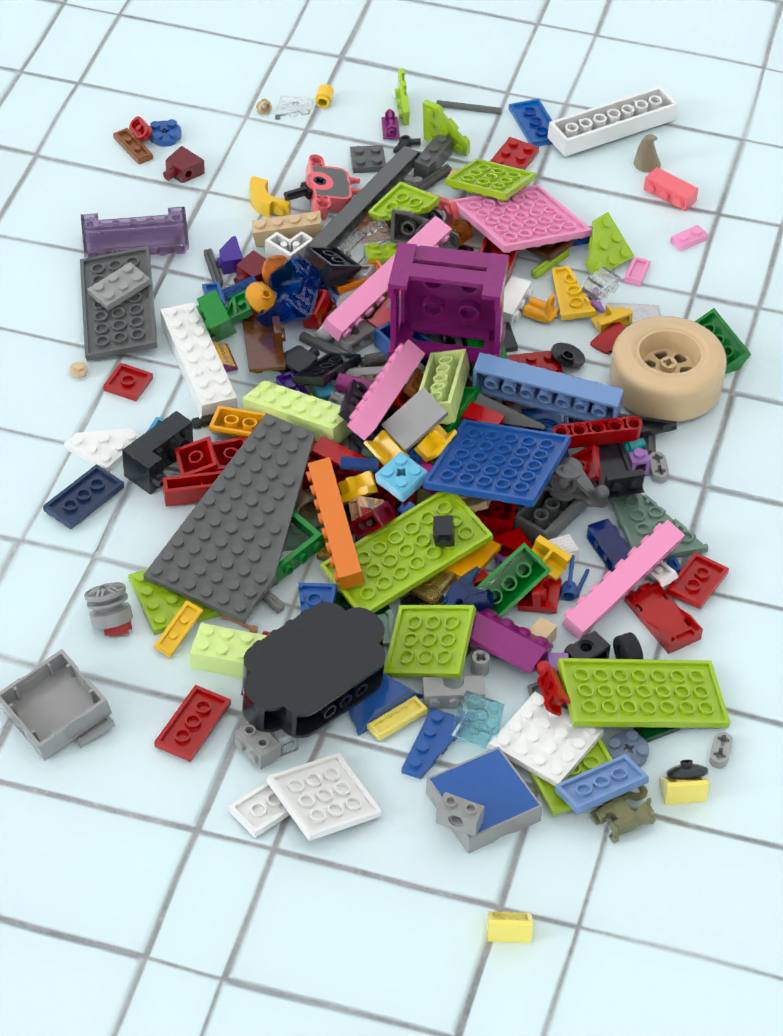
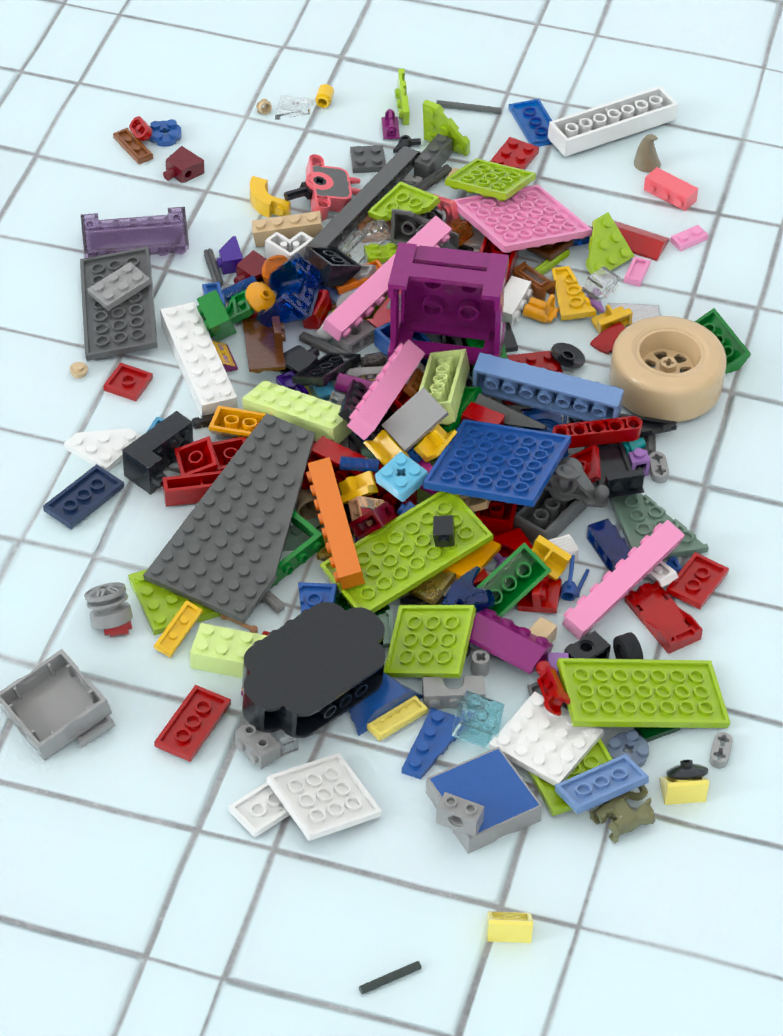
(392, 976): none -> pearl dark grey bar
(539, 283): none -> dark orange window
(642, 241): none -> red slope

